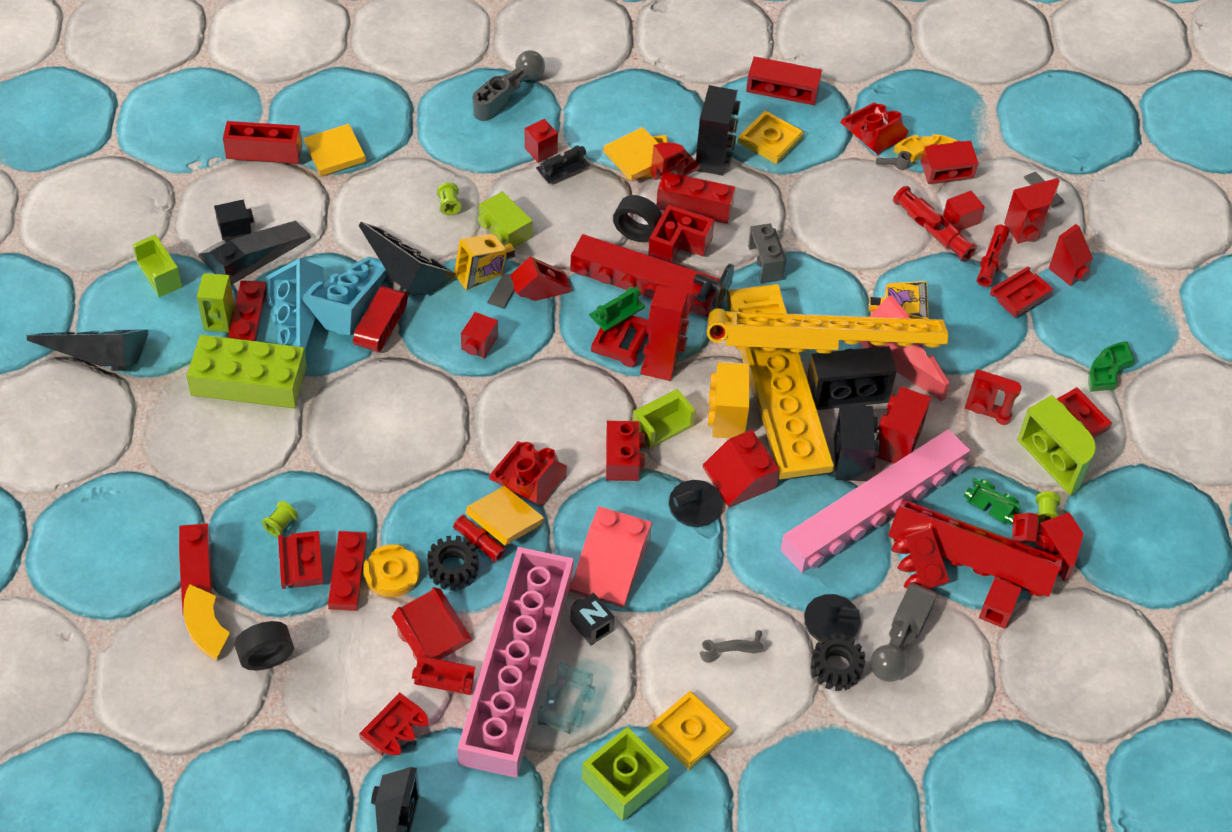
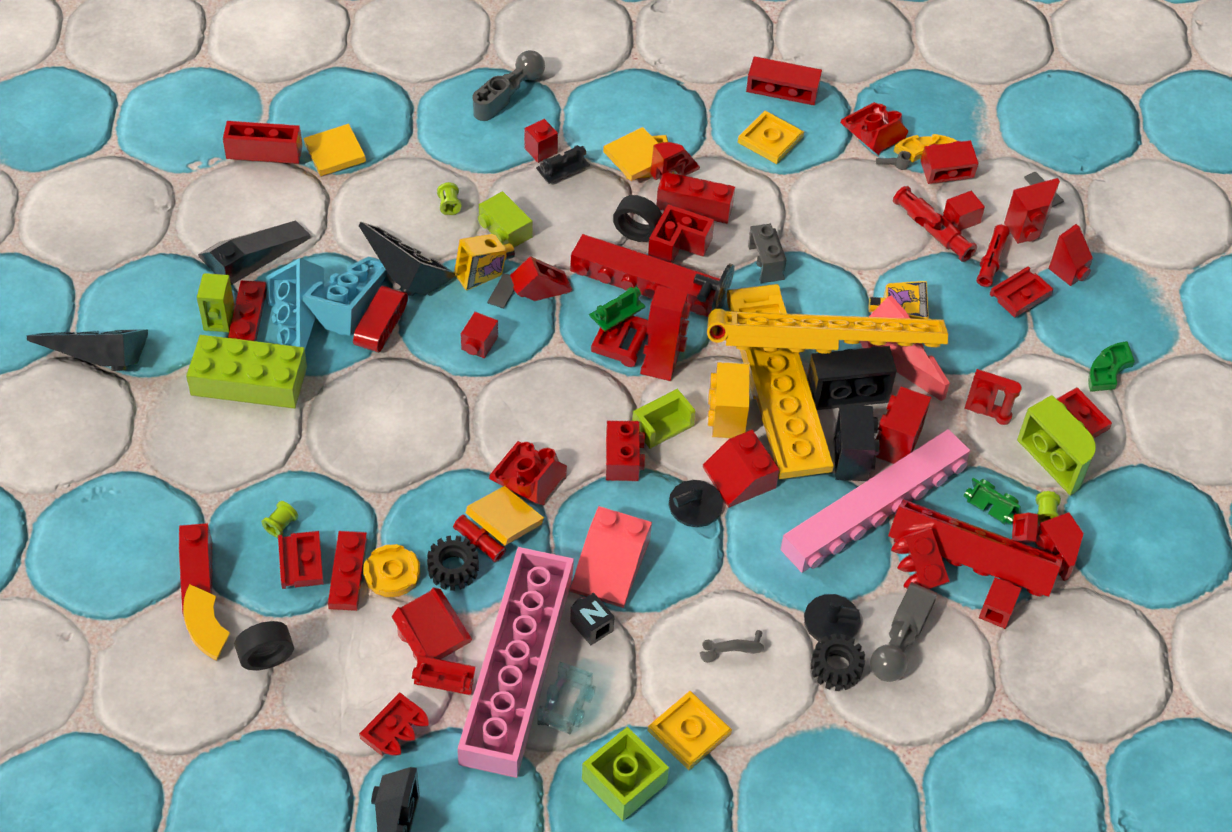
(157, 265): lime panel -> none
(233, 219): black brick -> none
(716, 130): black brick -> none

